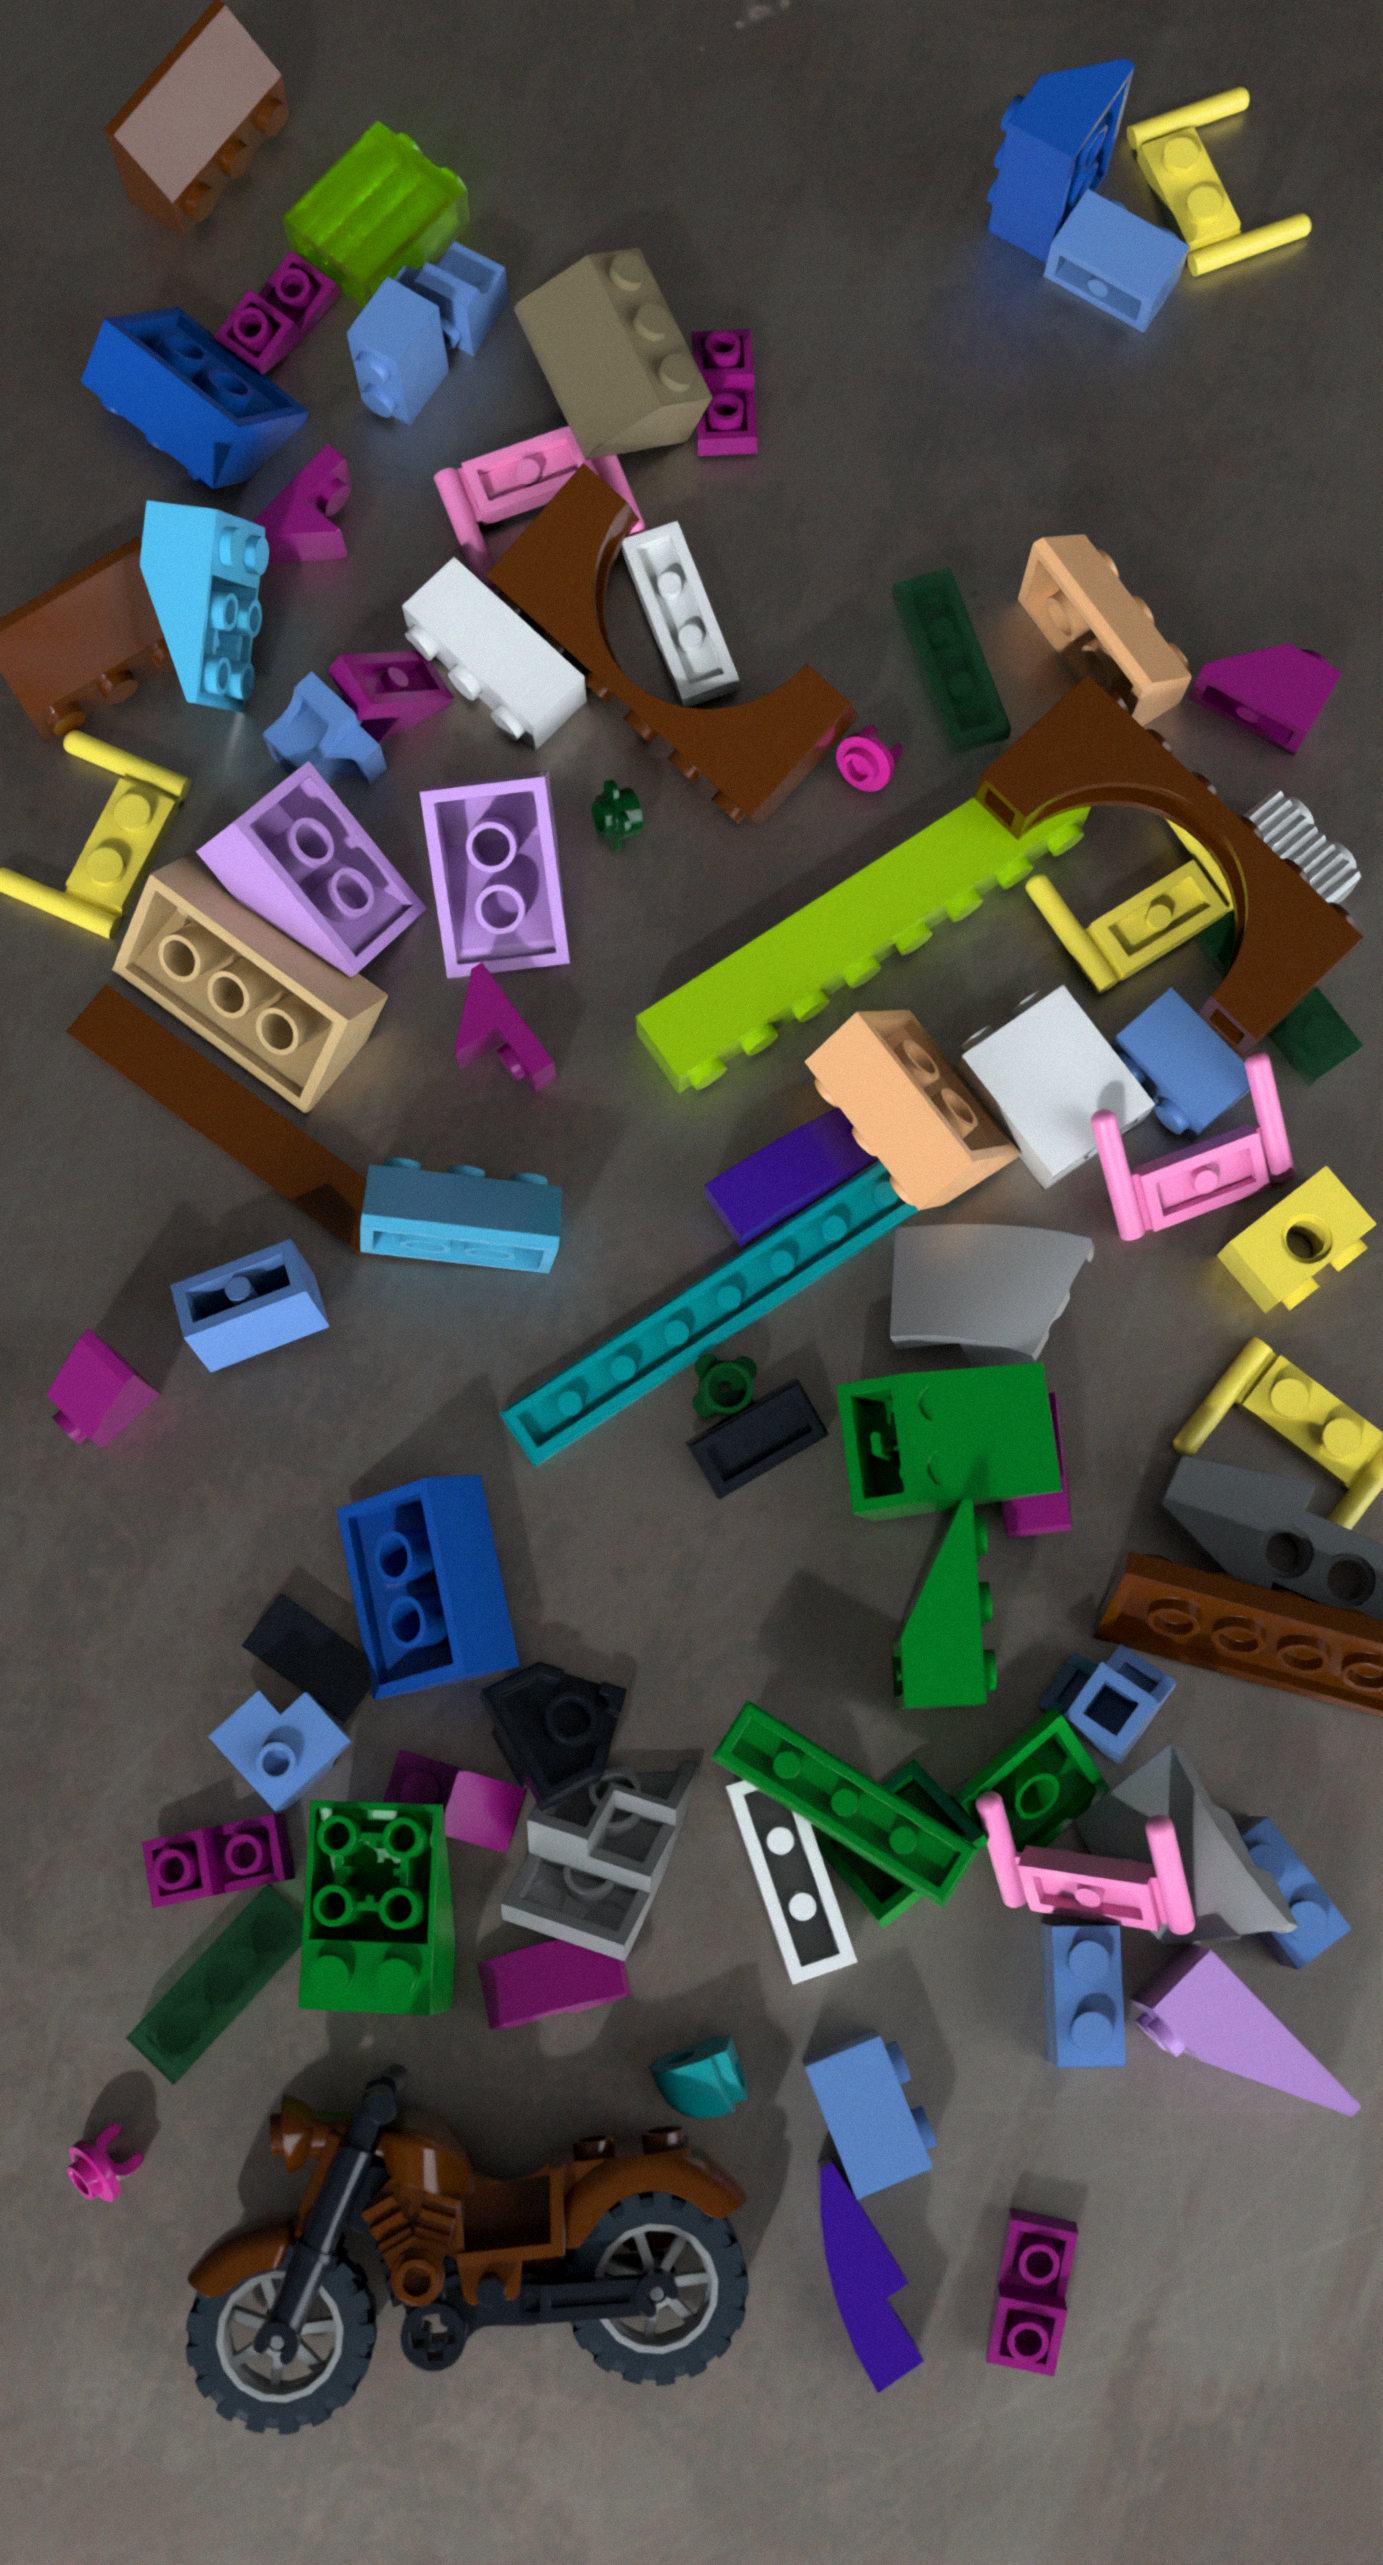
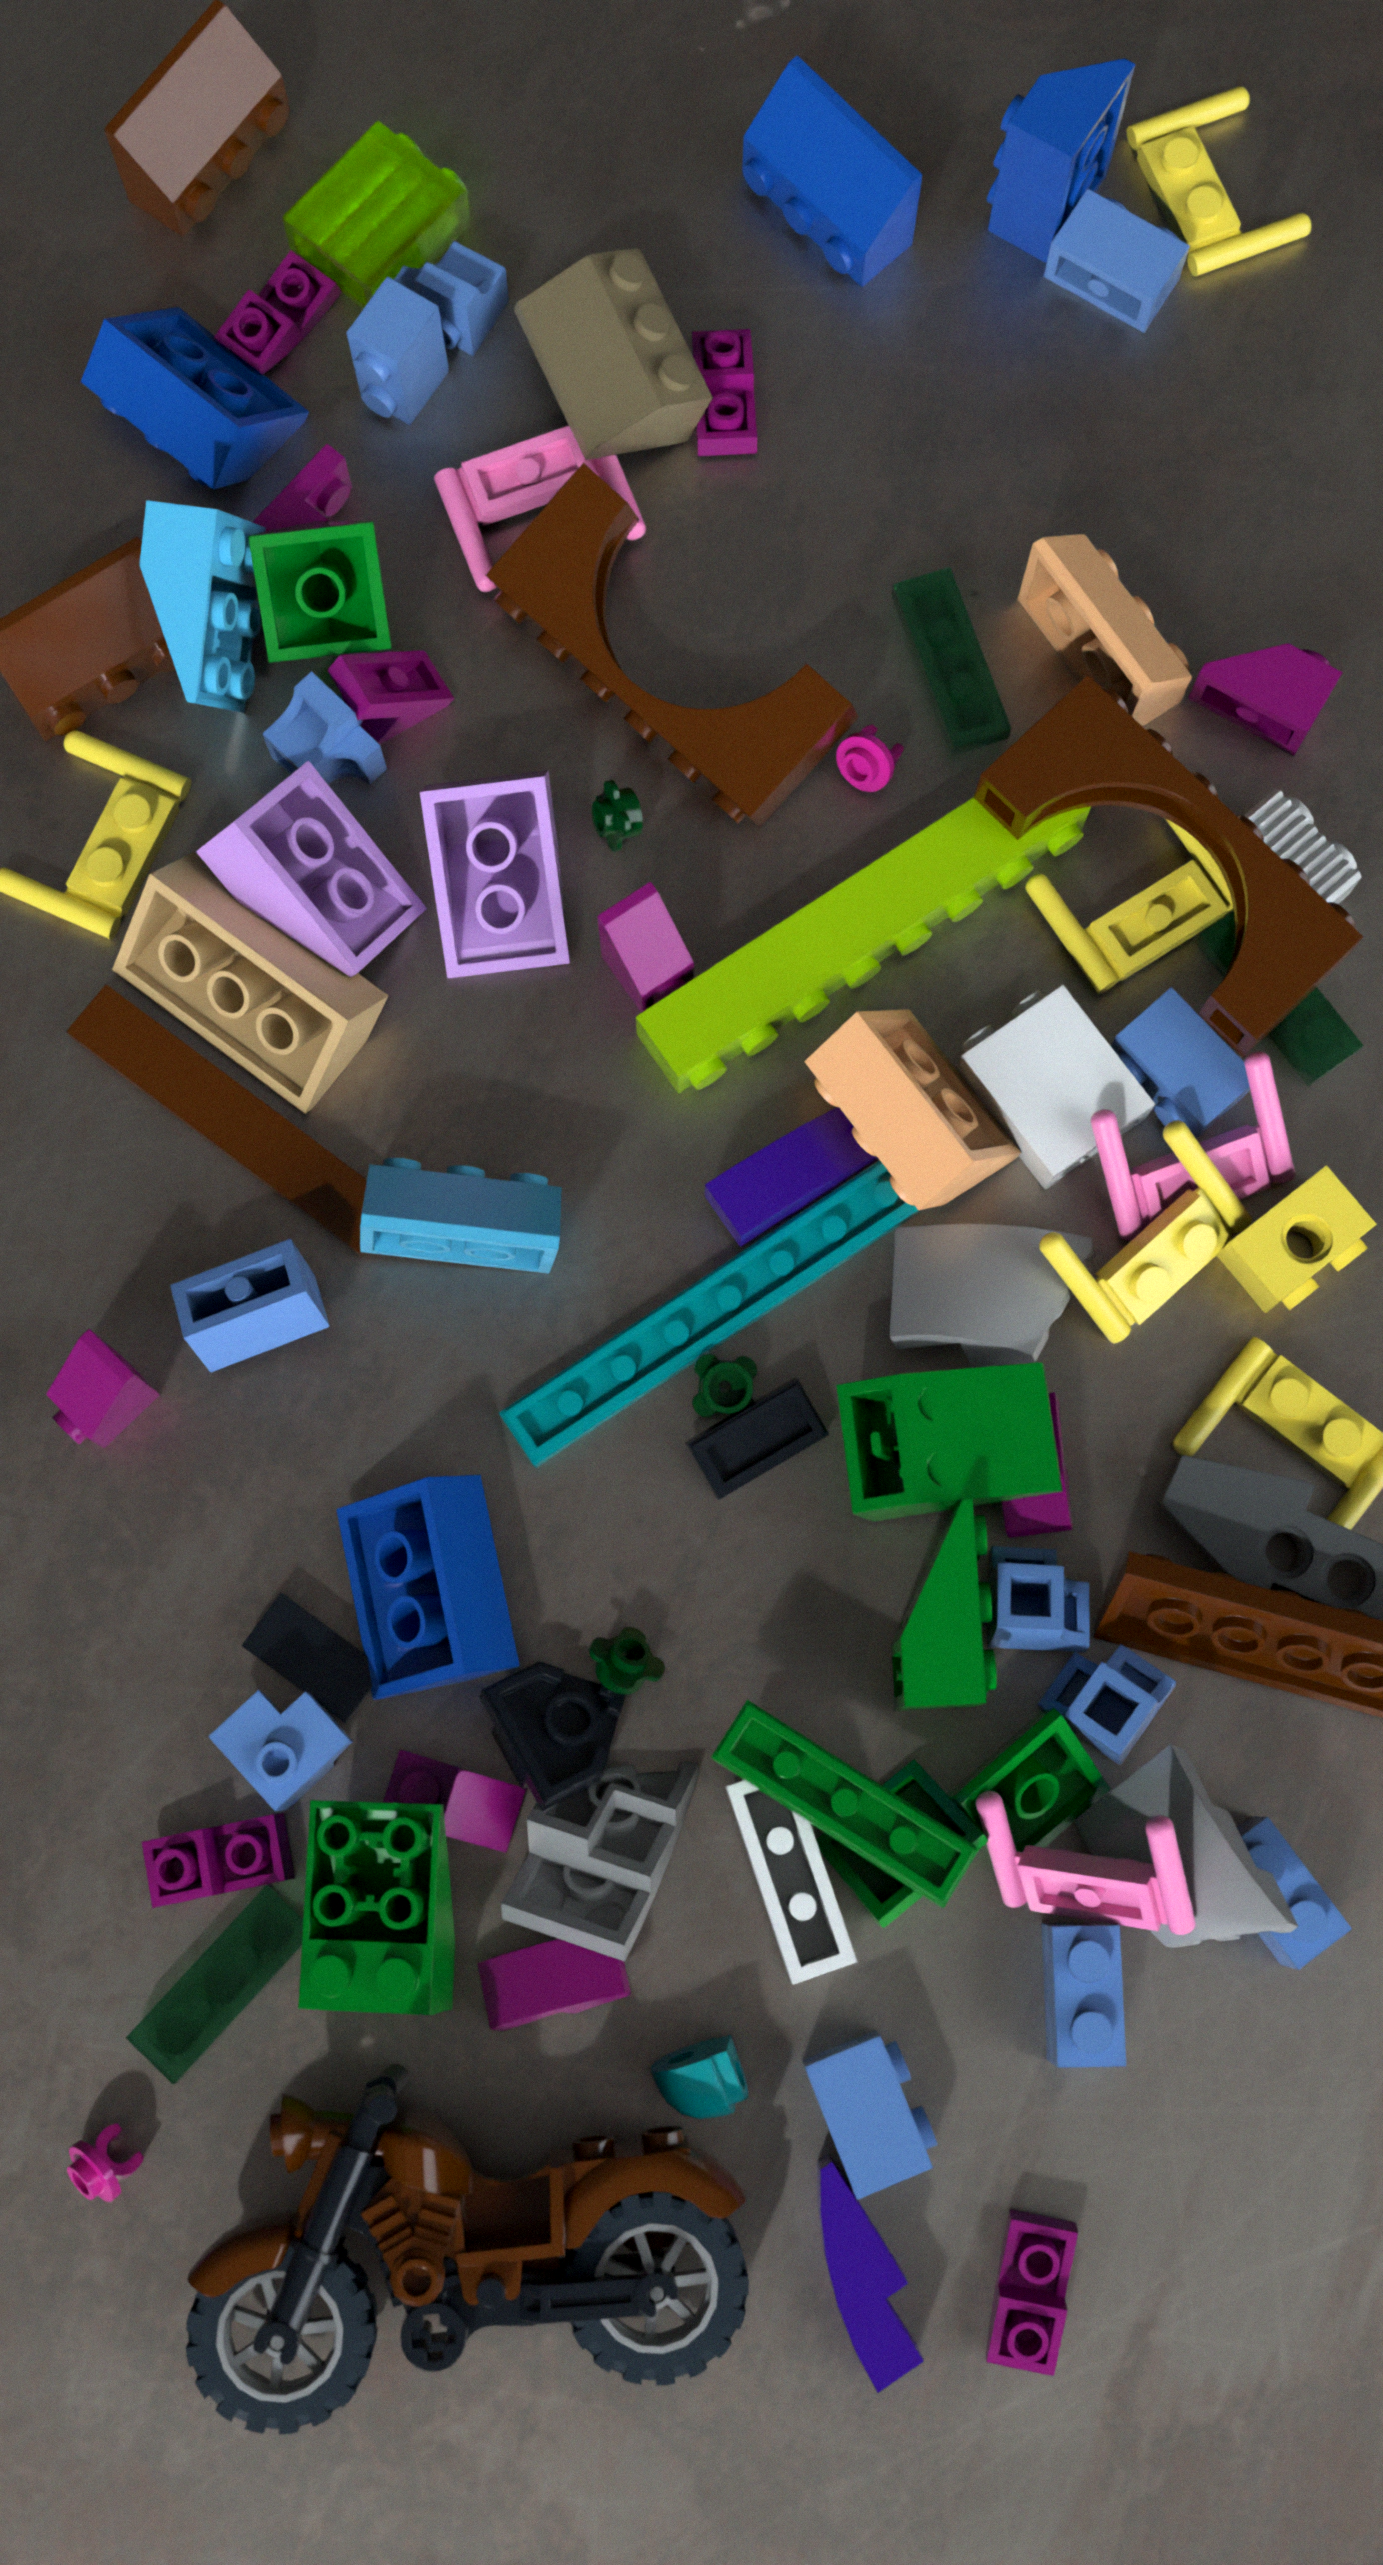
(320, 590): none -> green slope
(493, 655): white brick -> none
(493, 1020): magenta slope -> none
(625, 1661): none -> dark green plate
(644, 947): none -> magenta slope
(680, 615): white plate -> none
(831, 174): none -> blue slope
(1035, 1602): none -> medium blue brick
(1163, 1253): none -> light yellow plate
(1210, 2014): lavender slope -> none

